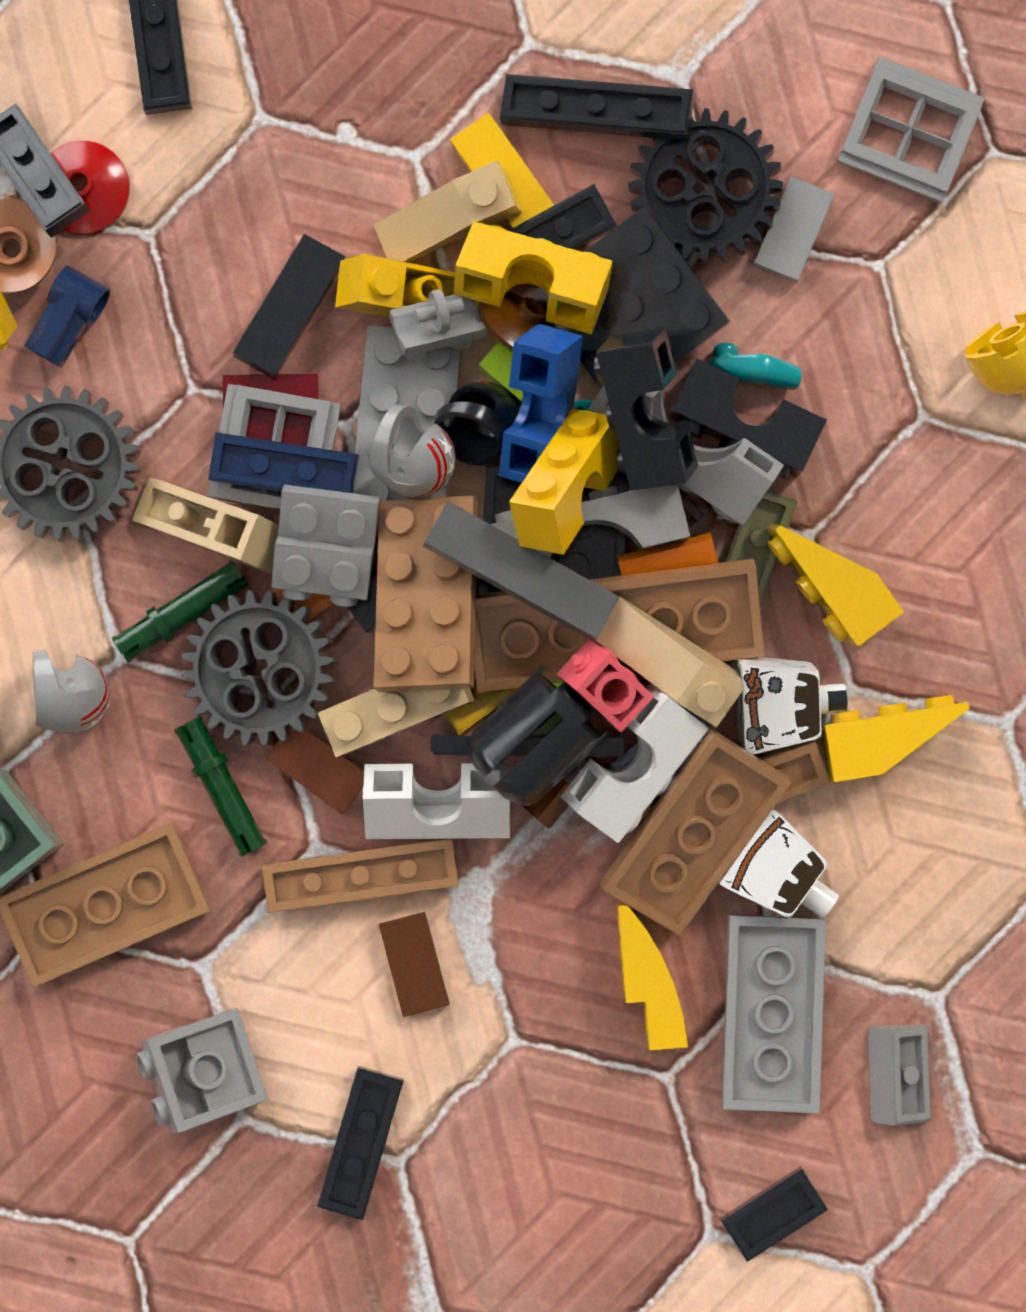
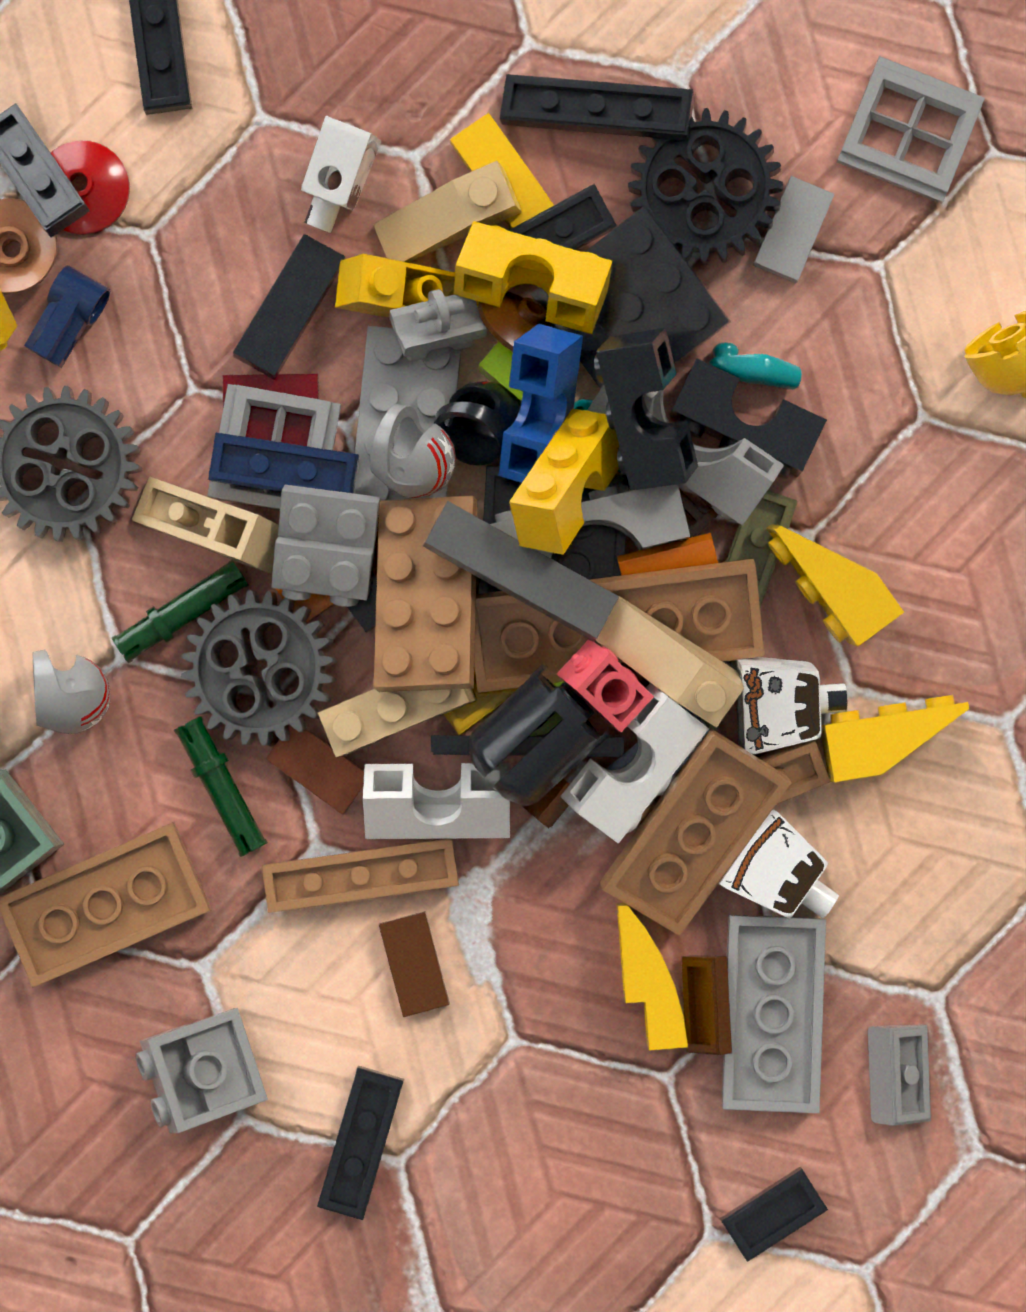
(340, 150): none -> white torso
(706, 1004): none -> reddish brown tile

